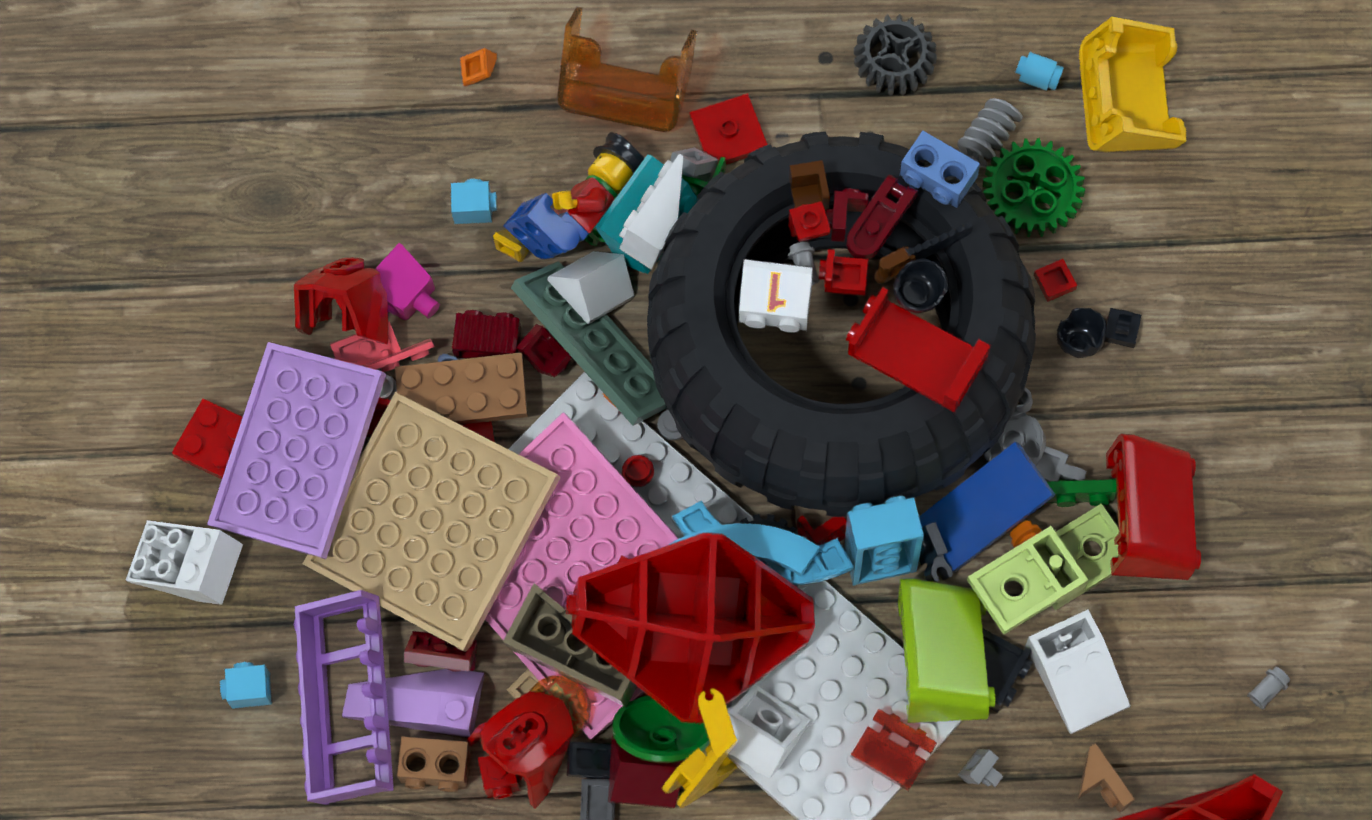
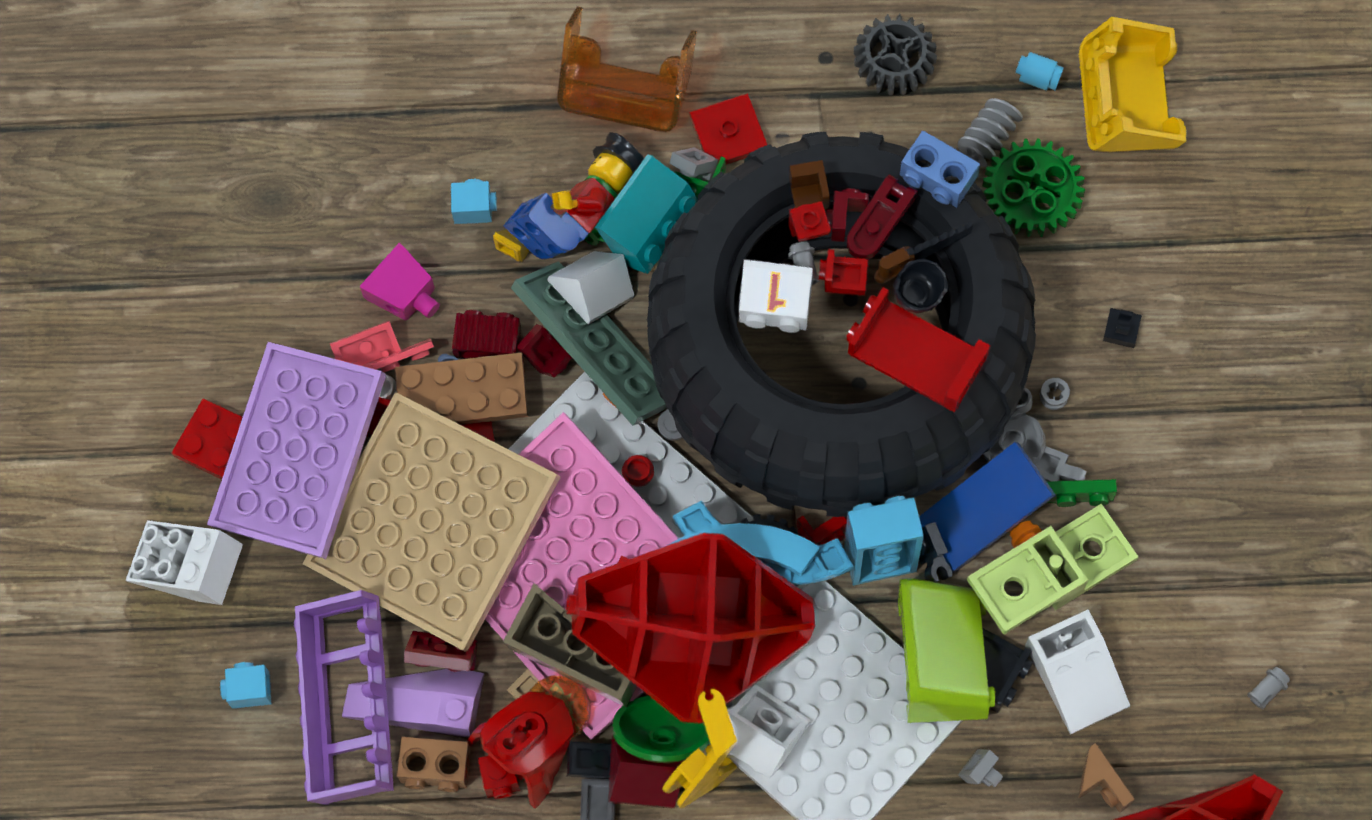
(356, 292): red piece -> none
(477, 66): orange slope -> none
(646, 231): white slope -> none
(889, 758): clear red plate -> none
(1055, 280): red tile -> none
(1055, 383): none -> light grey bush
(1082, 333): black hair -> none
(1153, 509): red windscreen -> none

